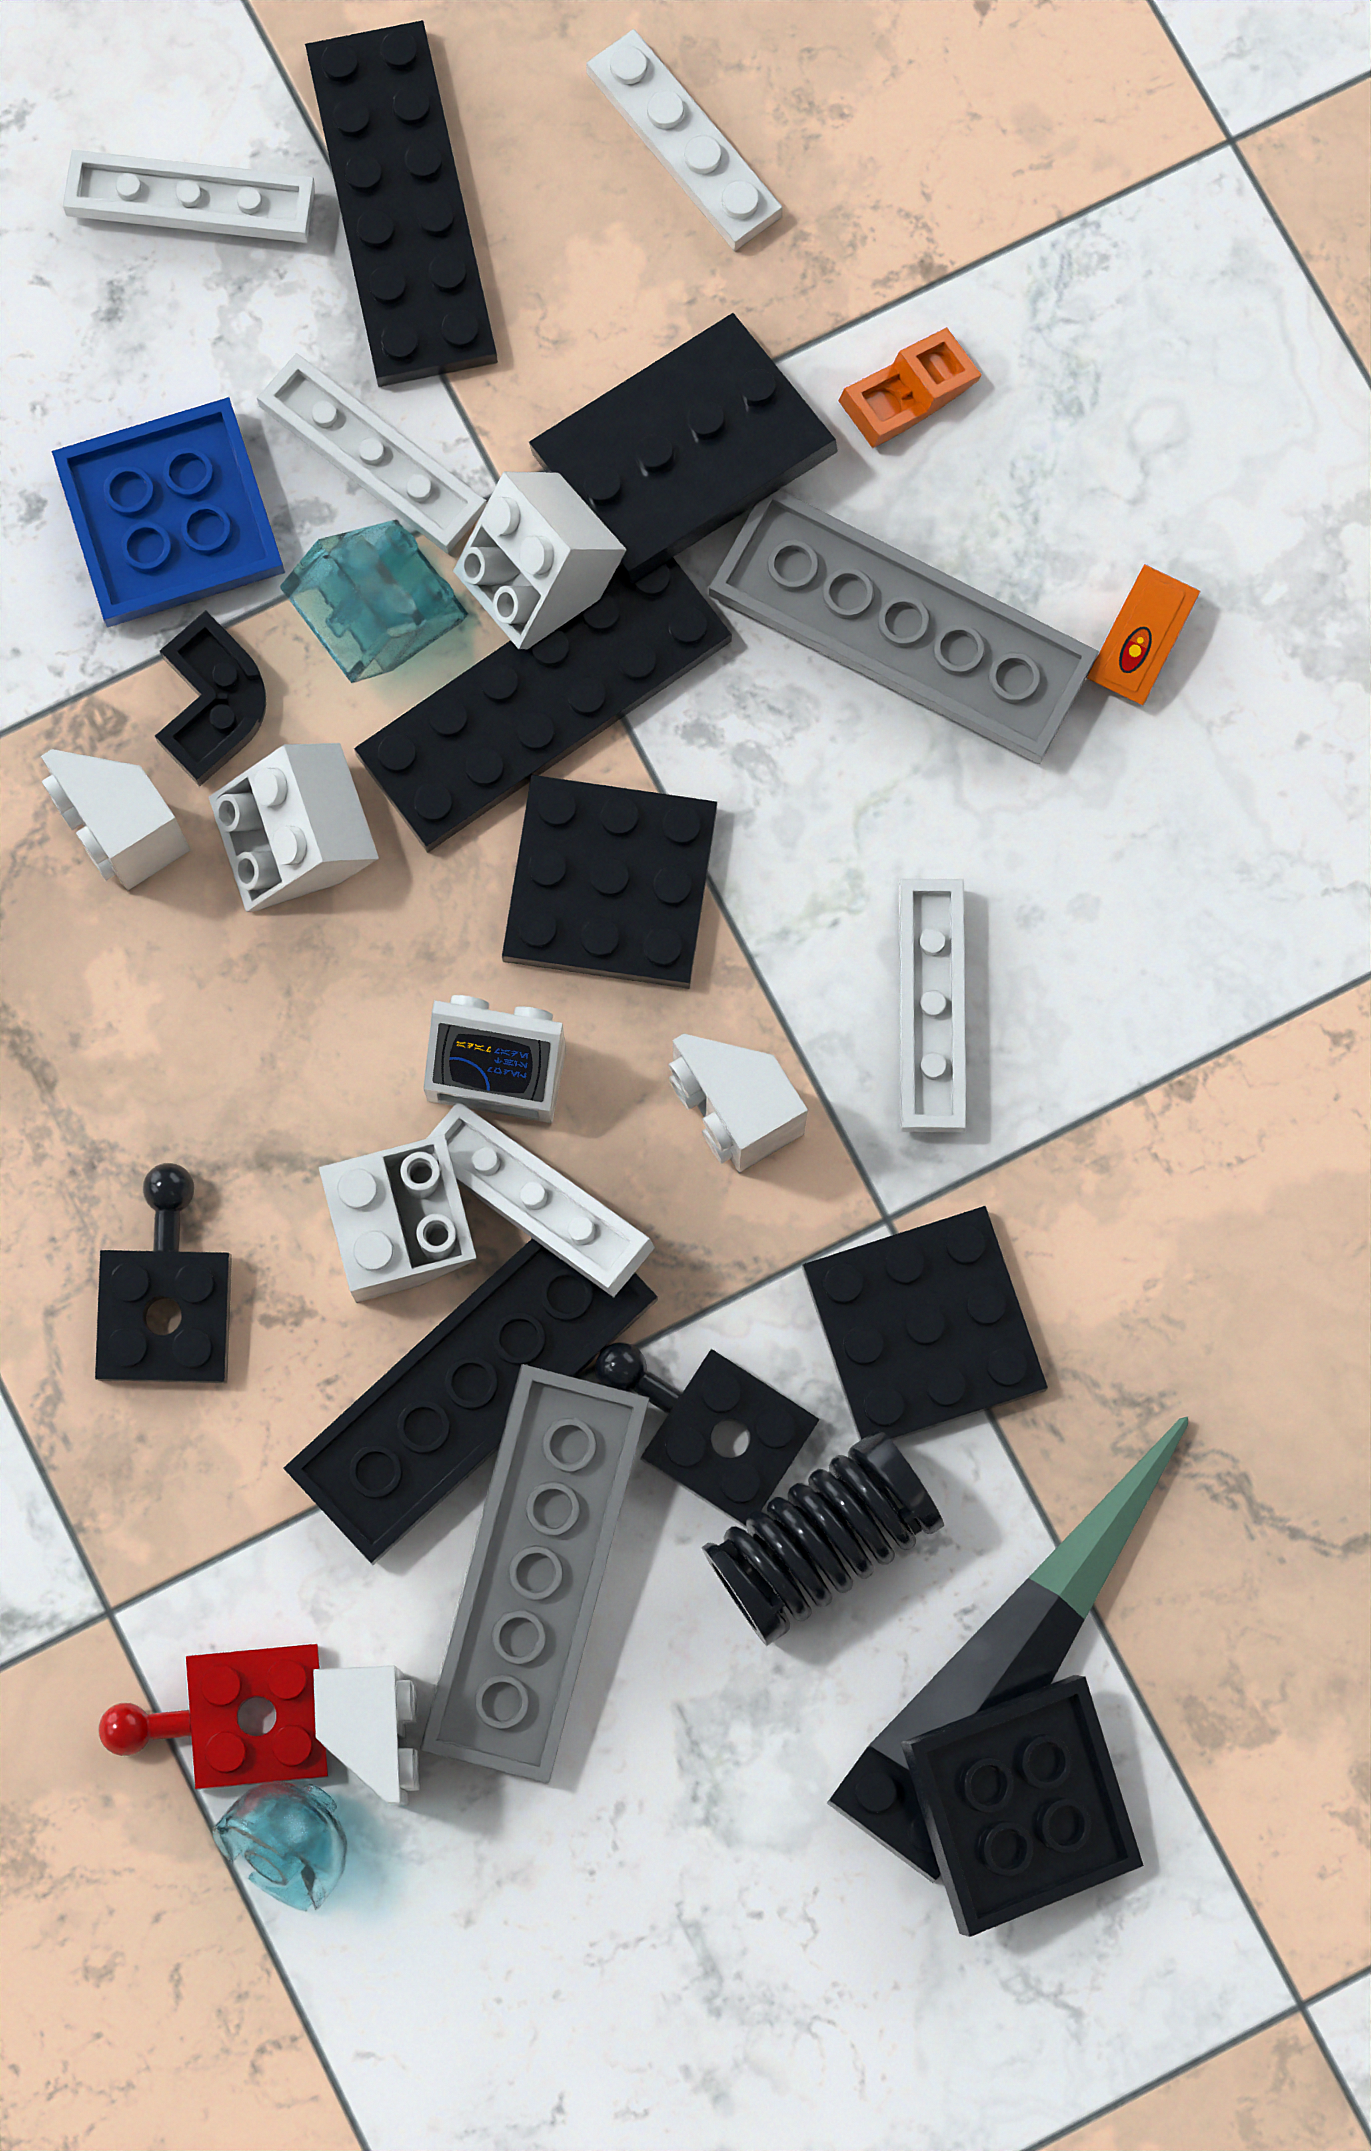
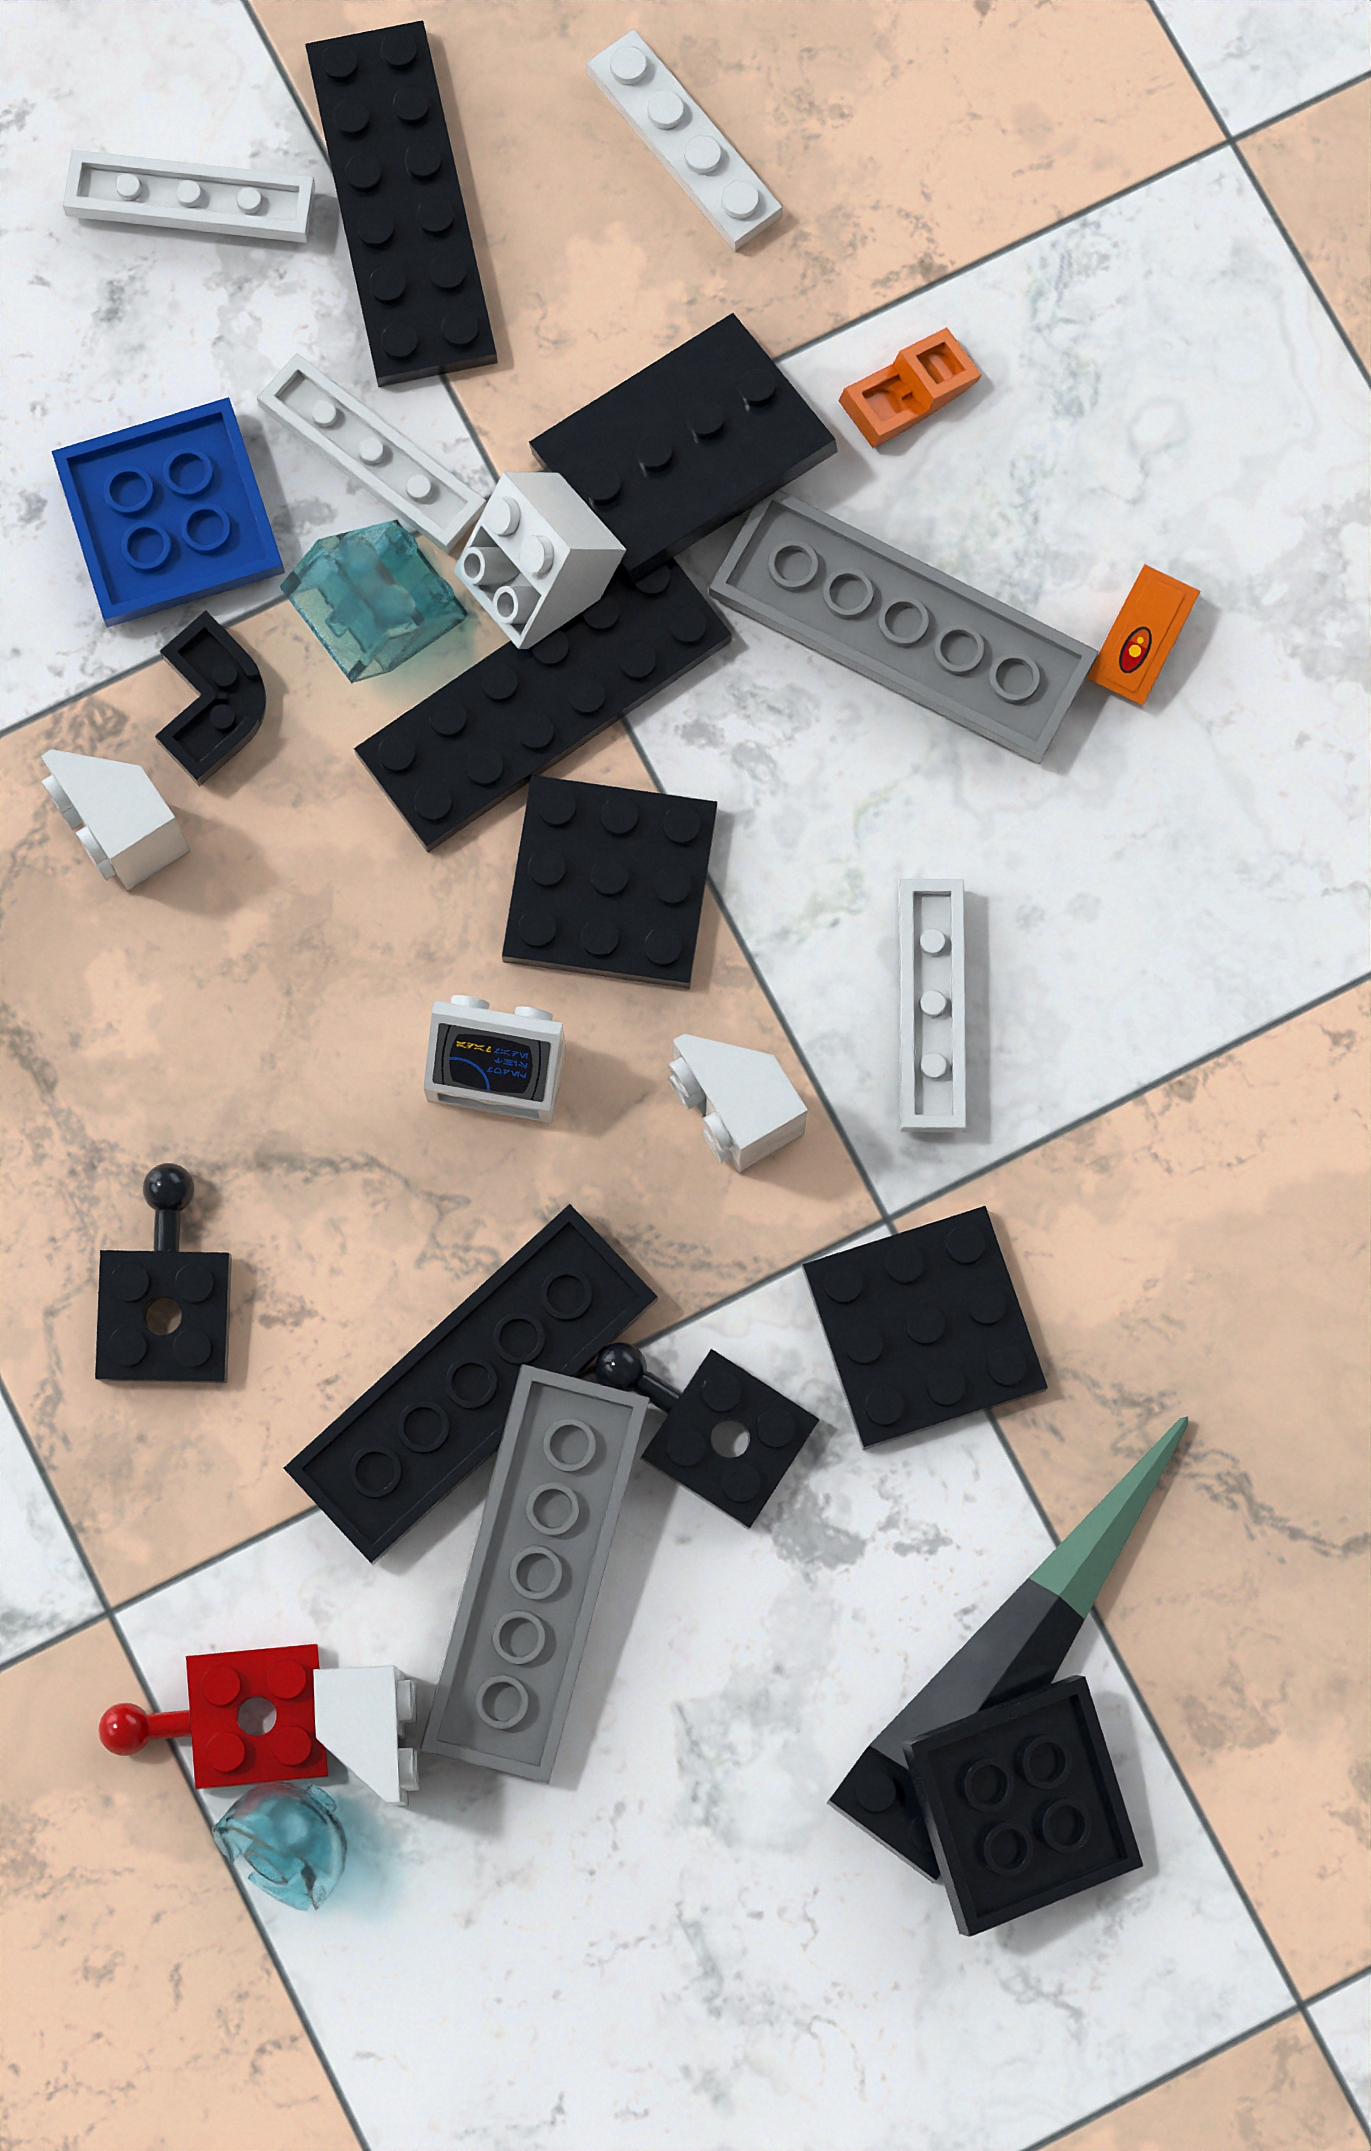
(293, 825): white slope -> none
(397, 1217): white slope -> none
(542, 1201): white plate -> none
(760, 1559): black piece -> none

